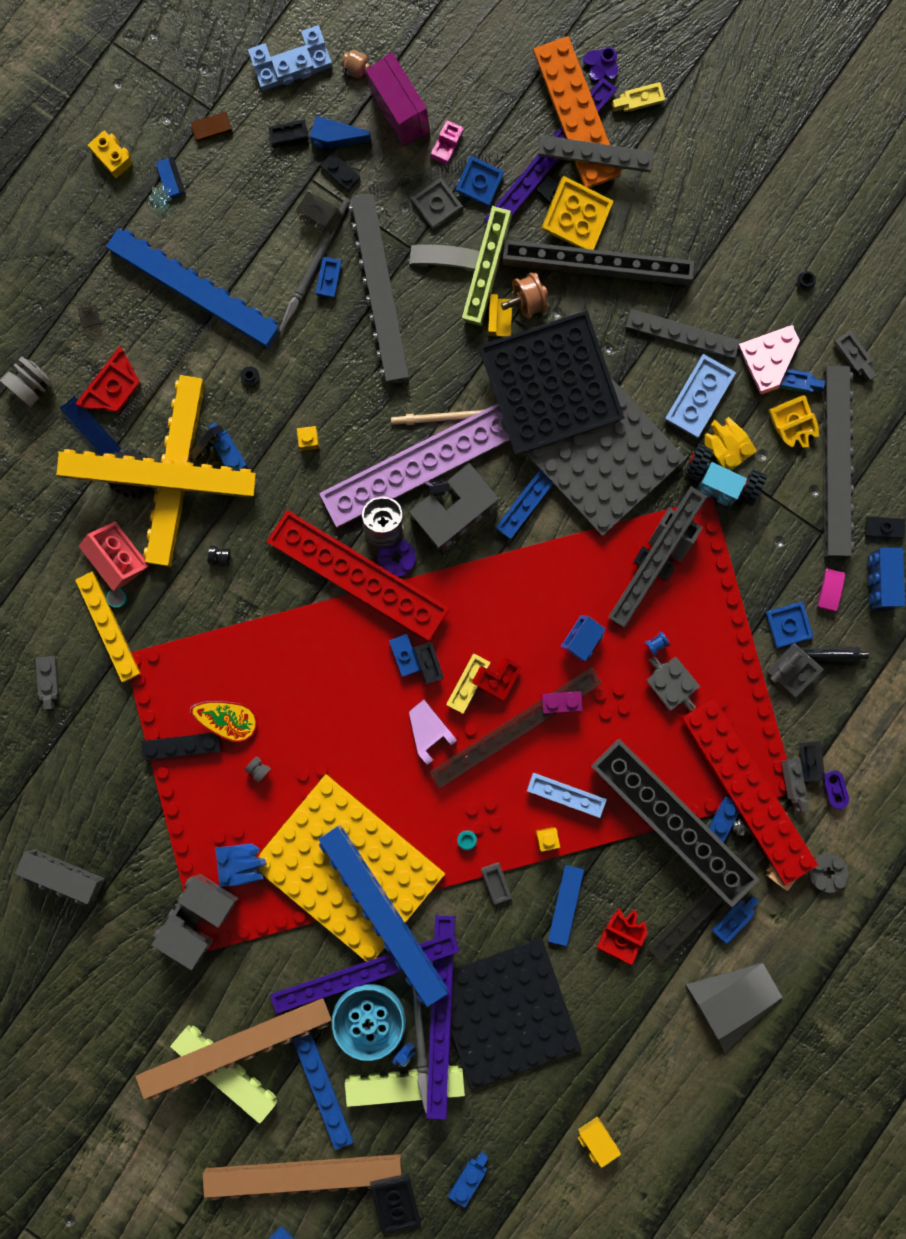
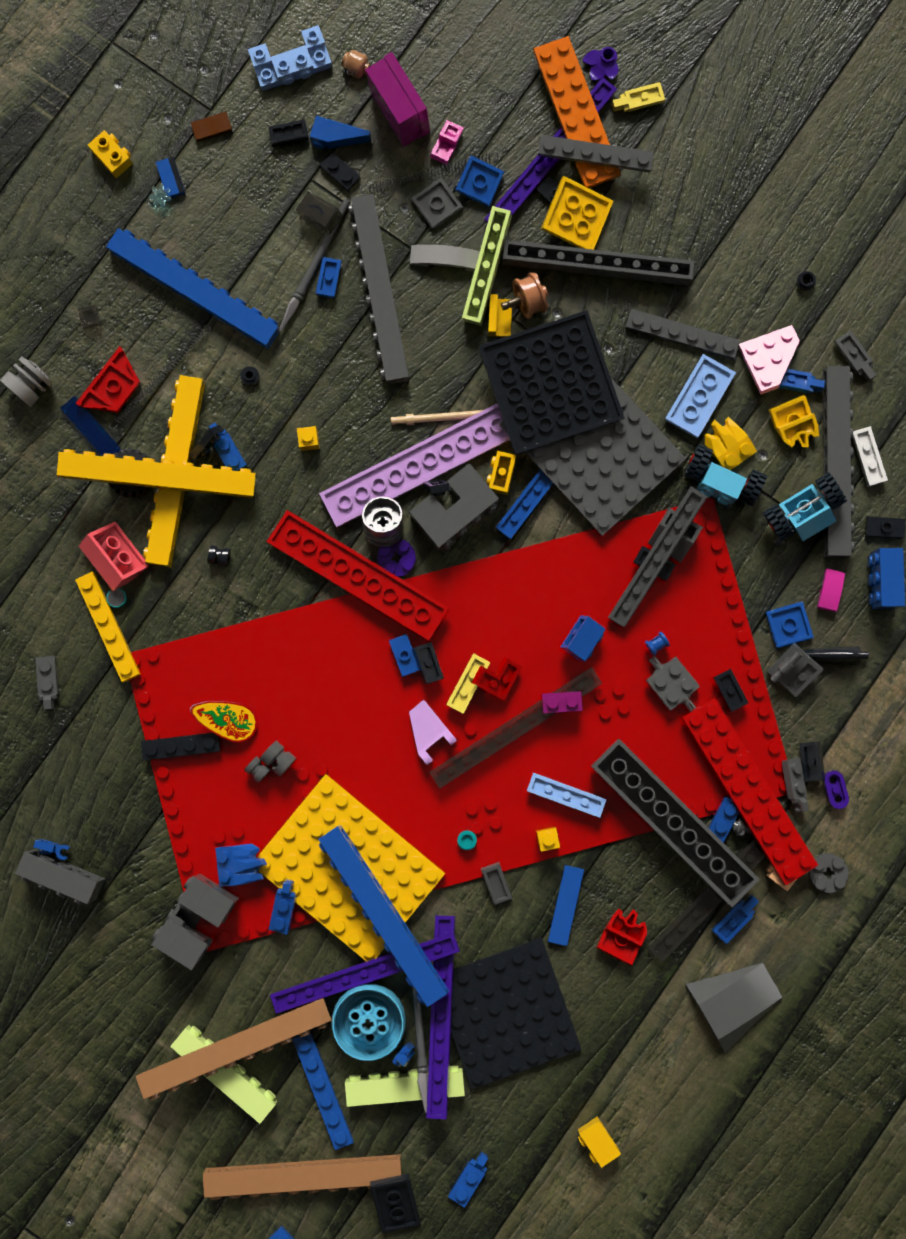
(47, 847): none -> blue plate
(278, 758): none -> dark grey wheel
(283, 908): none -> blue hinge
(503, 468): none -> yellow brick
(730, 690): none -> black plate
(806, 510): none -> brick
(869, 456): none -> white plate

